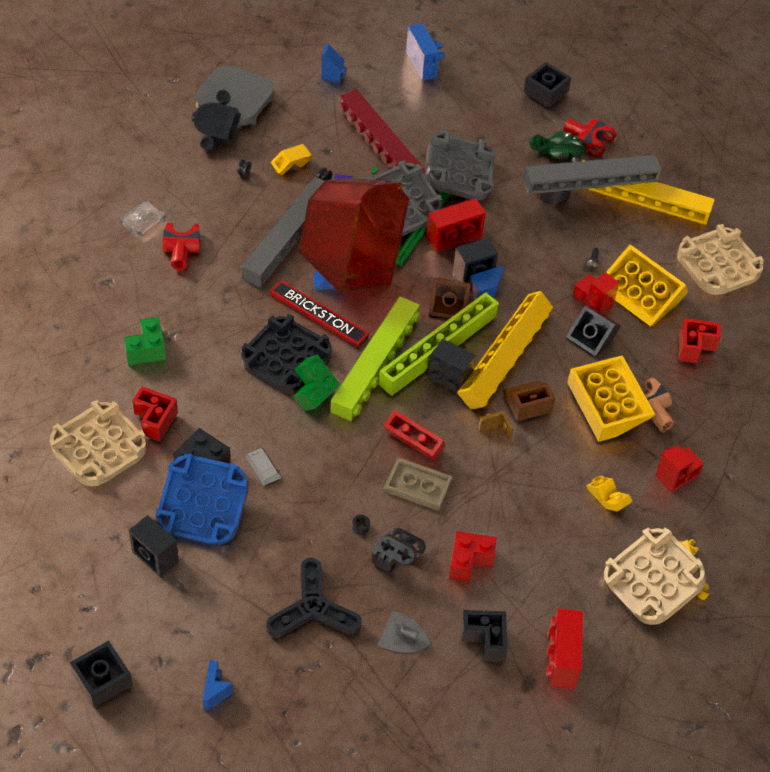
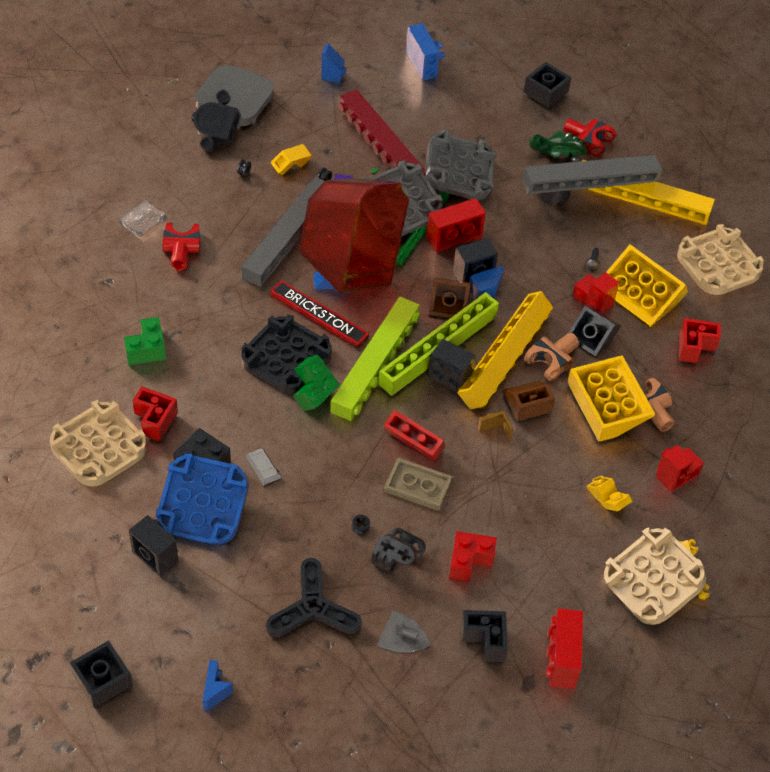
(553, 354): none -> nougat connector

